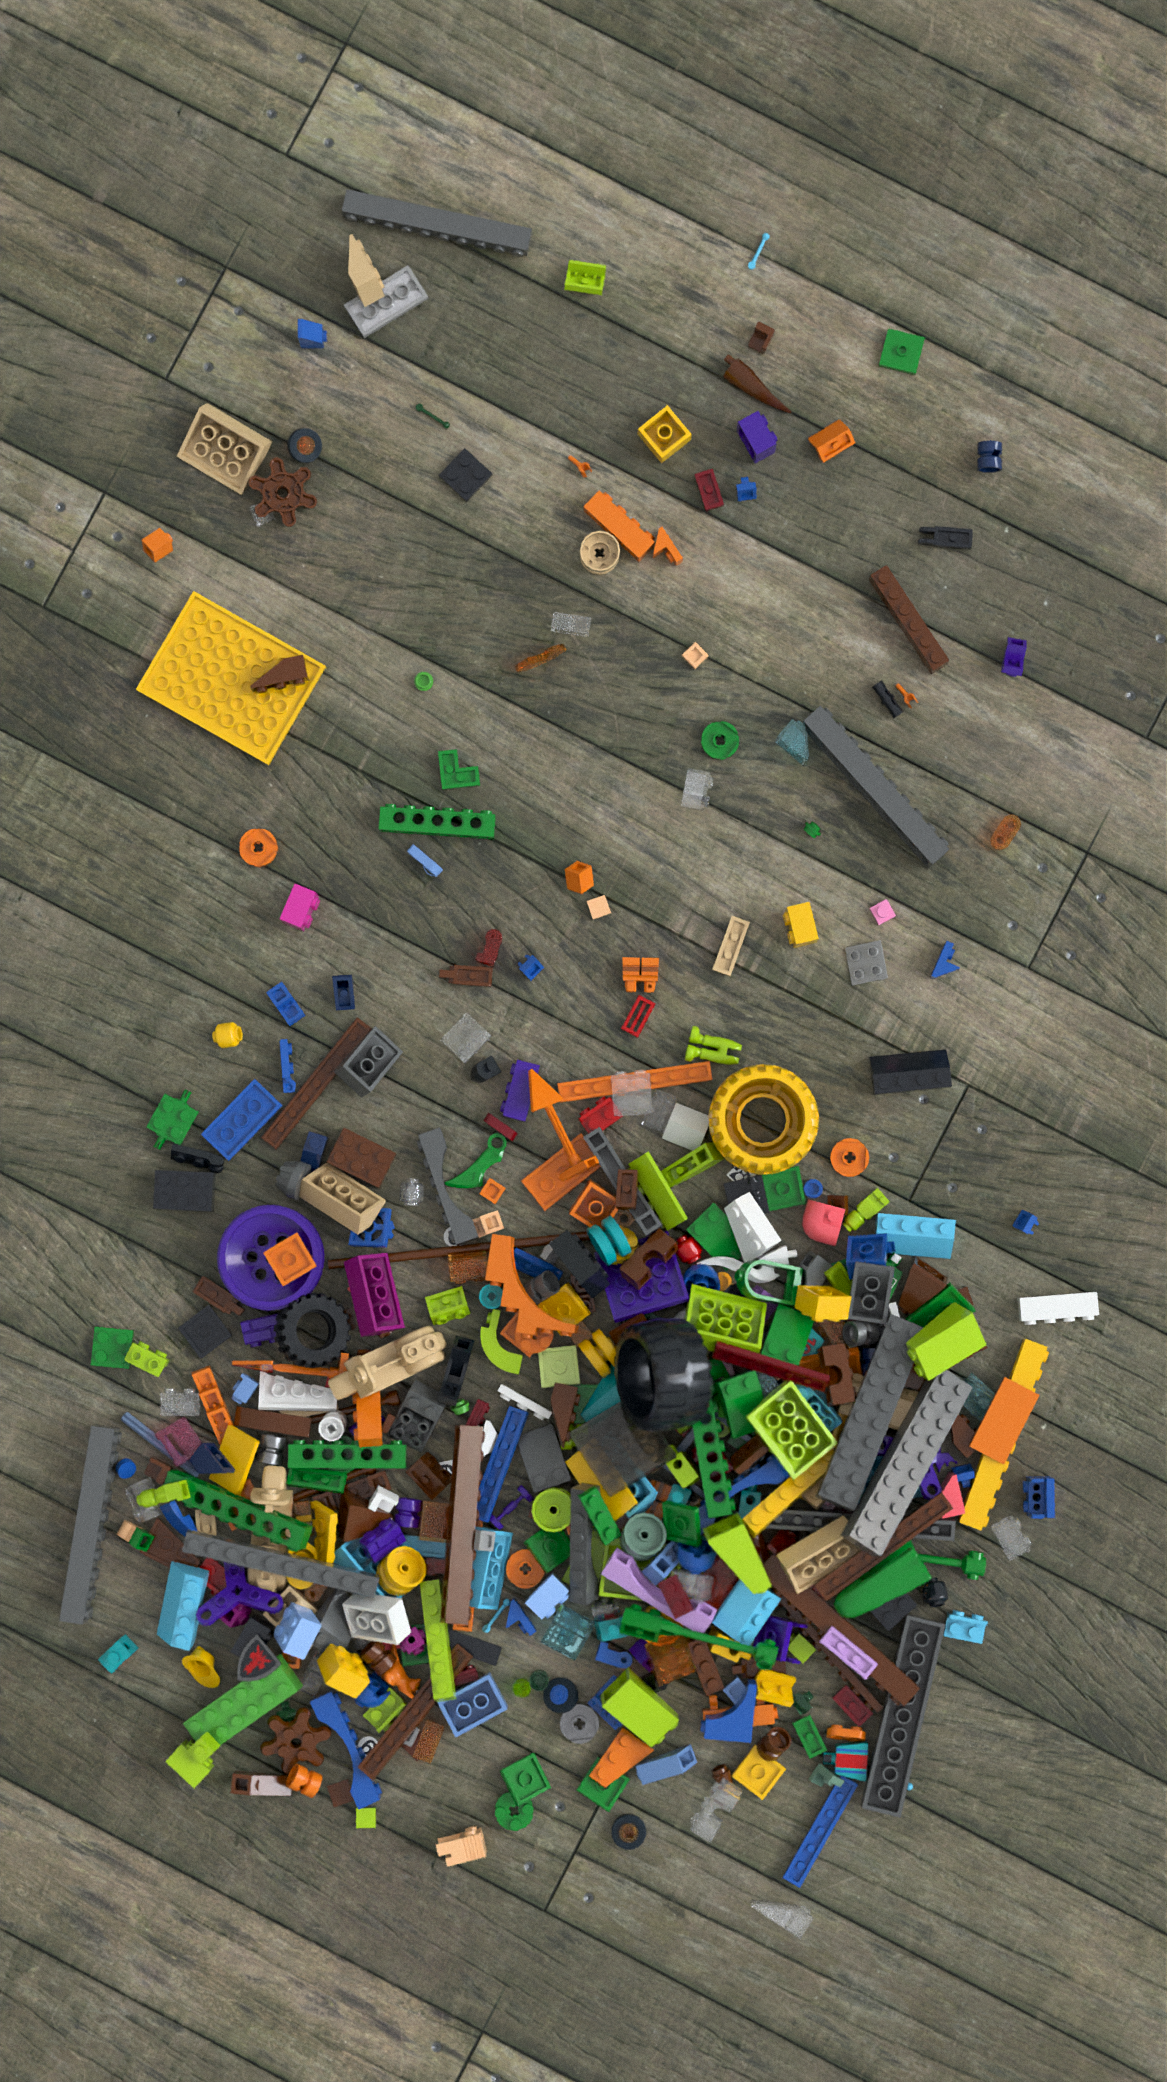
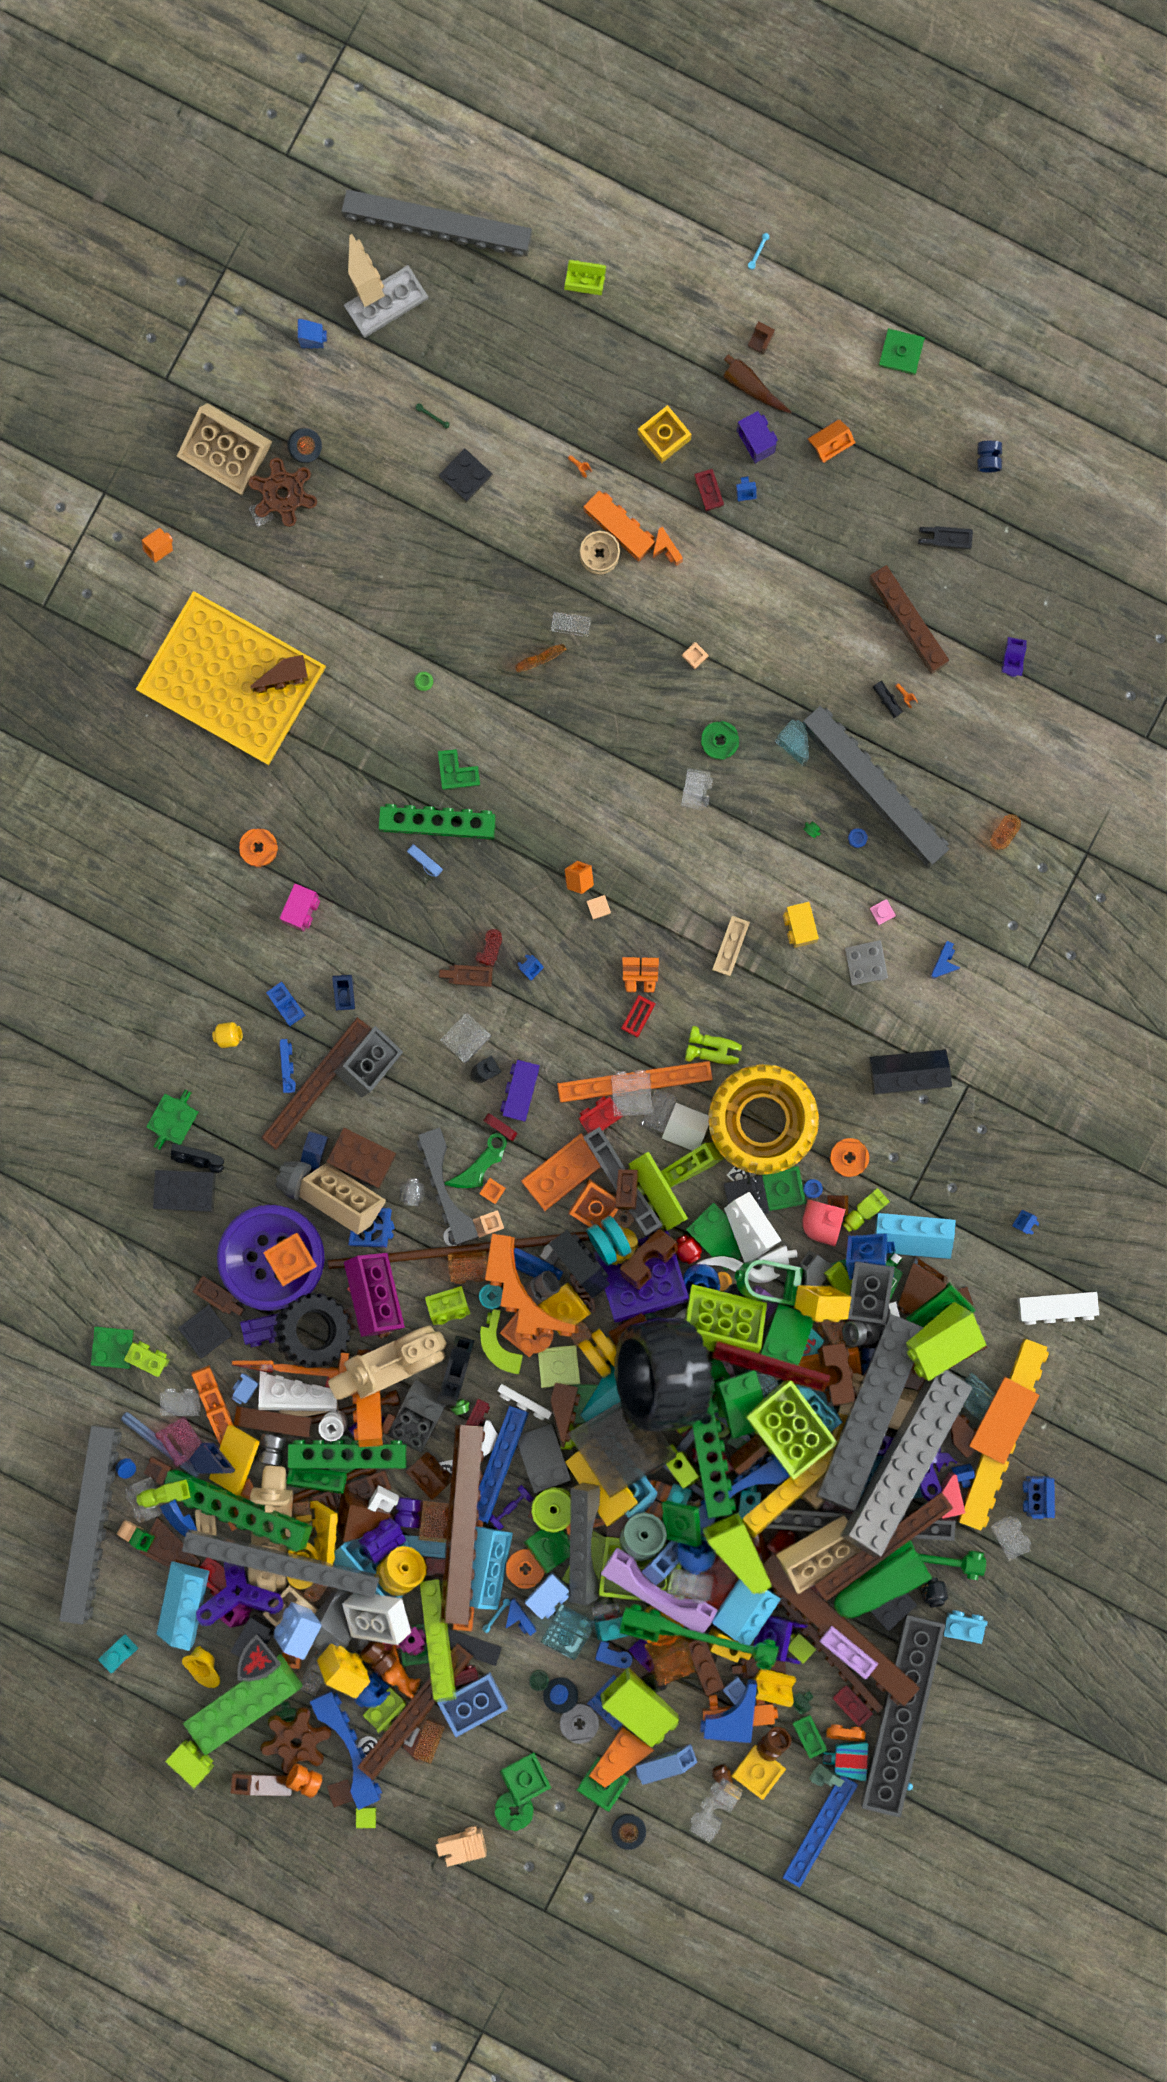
(203, 1748): lime brick -> none
(241, 1120): blue plate -> none
(484, 1540): light grey plate -> none
(521, 1688): clear neon green plate -> none
(544, 1096): orange piece -> none
(599, 1515): green plate -> none
(675, 1596): dark red plate -> none
(788, 1916): clear slope -> none
(857, 838): none -> blue tile

